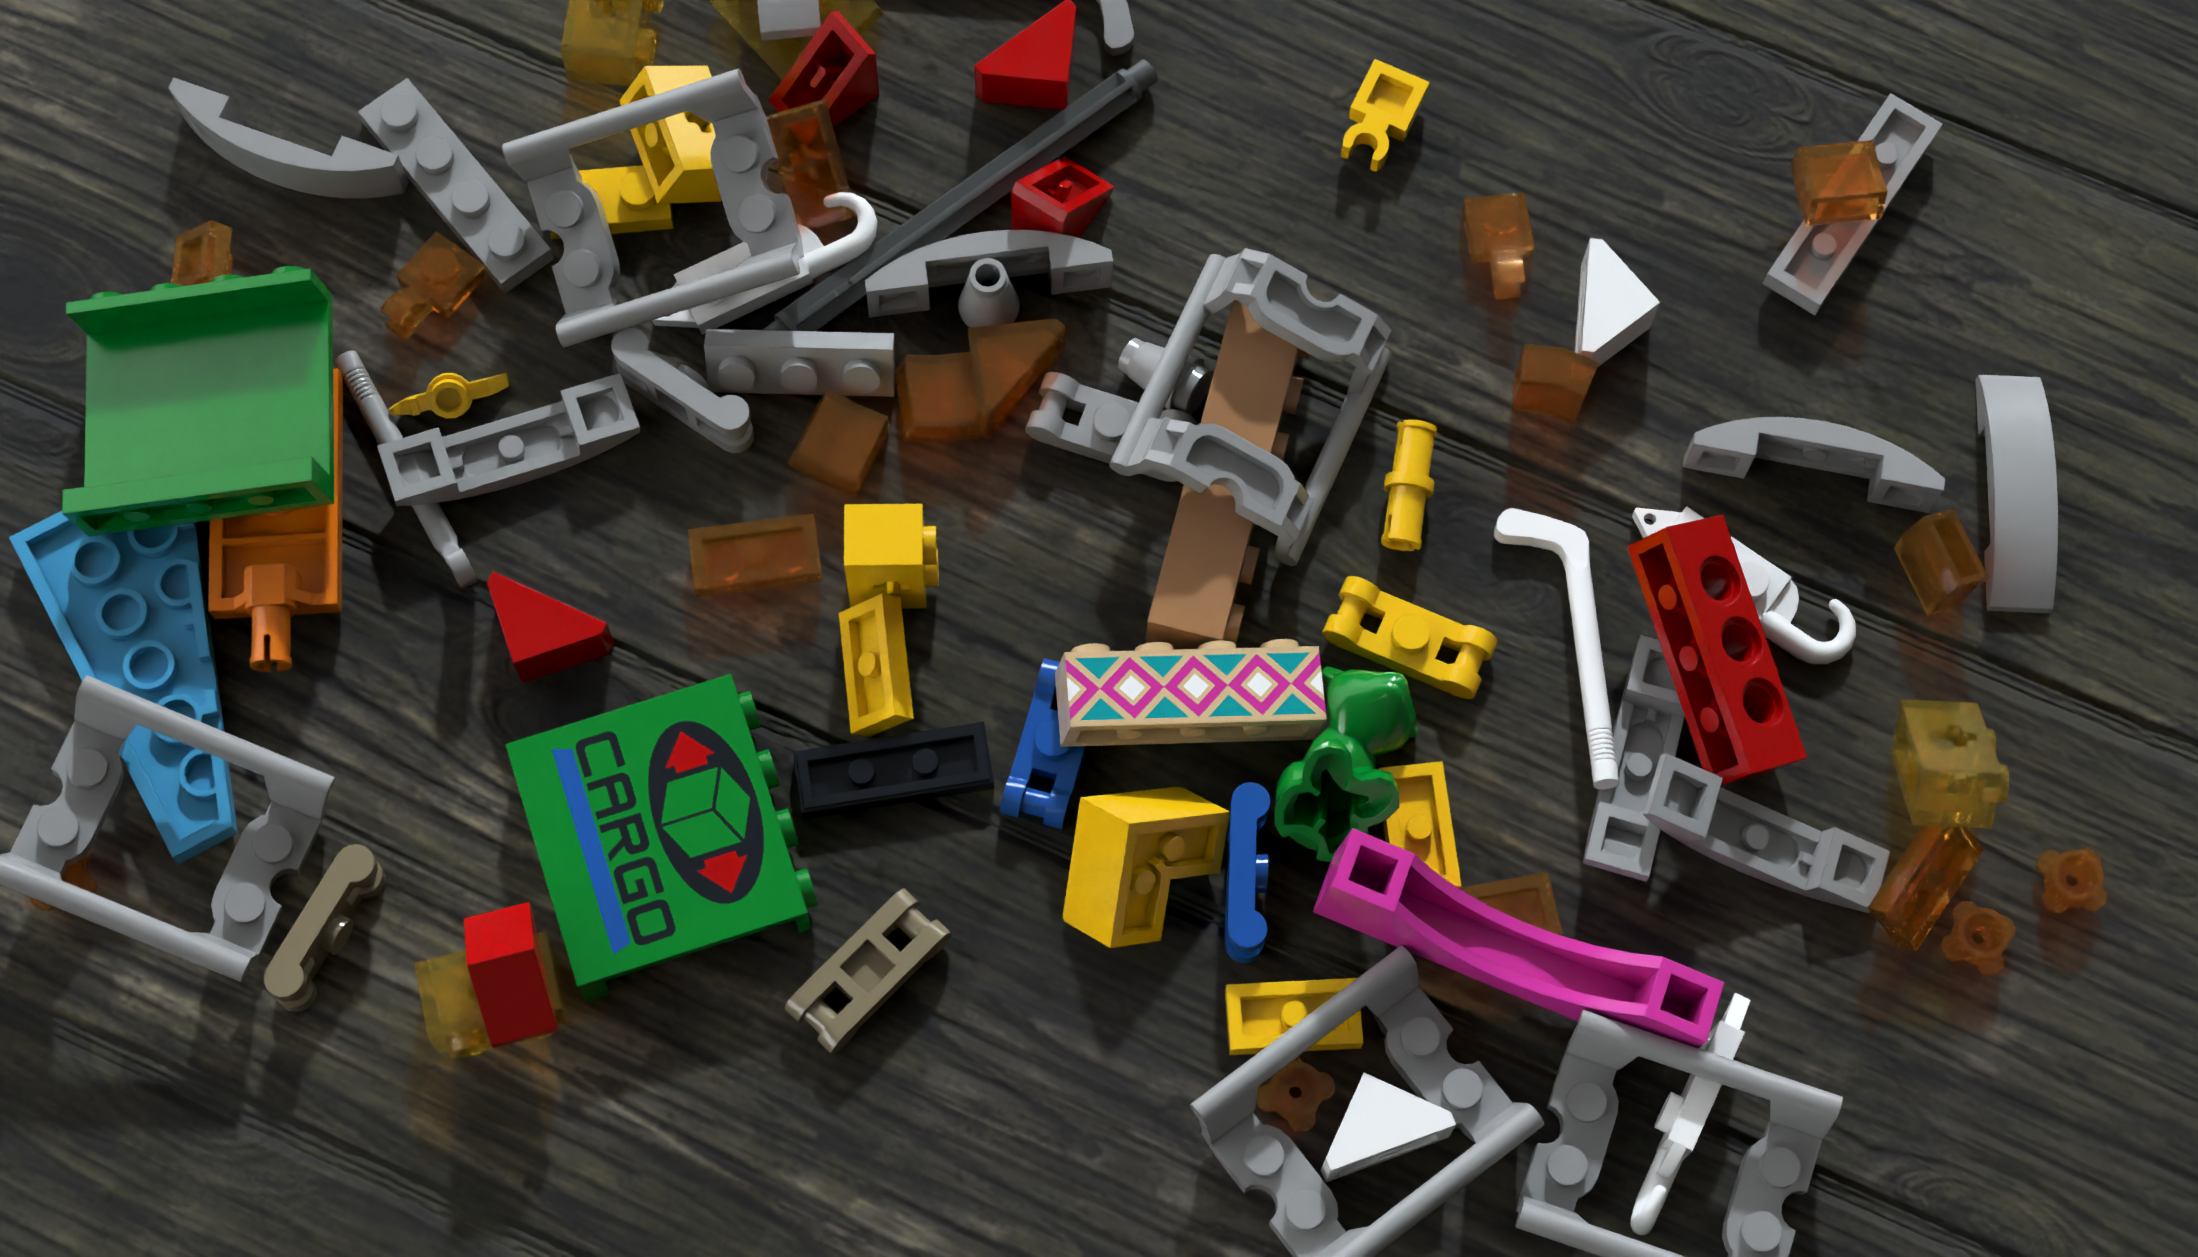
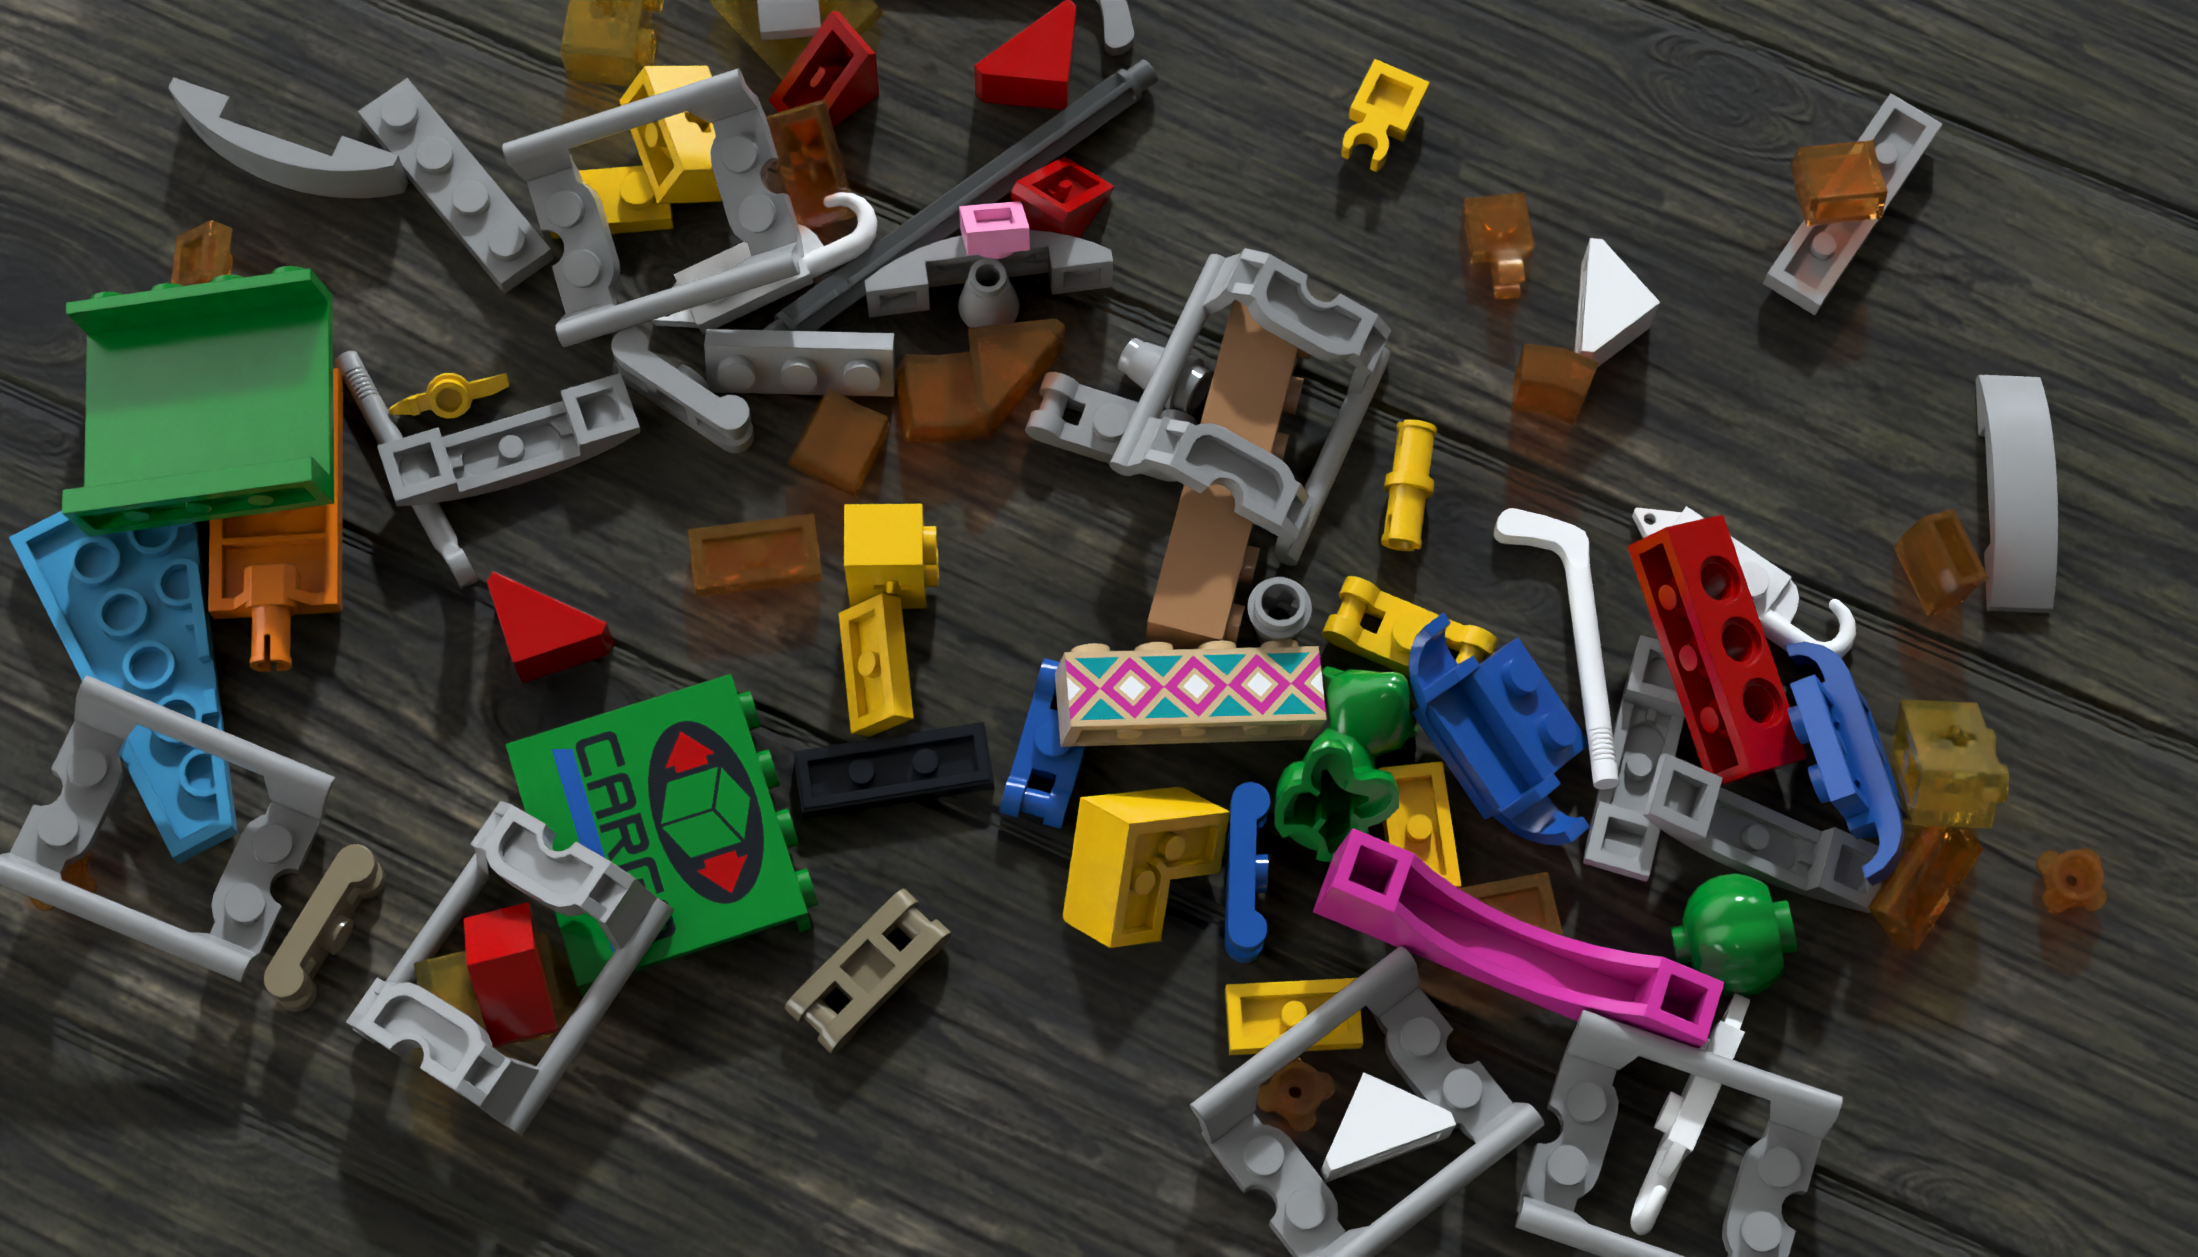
(433, 279): clear orange plate -> none
(455, 1045): none -> light grey piece
(994, 229): none -> bright pink plate
(1278, 609): none -> light grey cone
(1498, 732): none -> blue plate
(1735, 934): none -> green plant
(1849, 755): none -> blue plate
(1894, 473): light grey slope -> none
(1993, 927): clear orange plate -> none

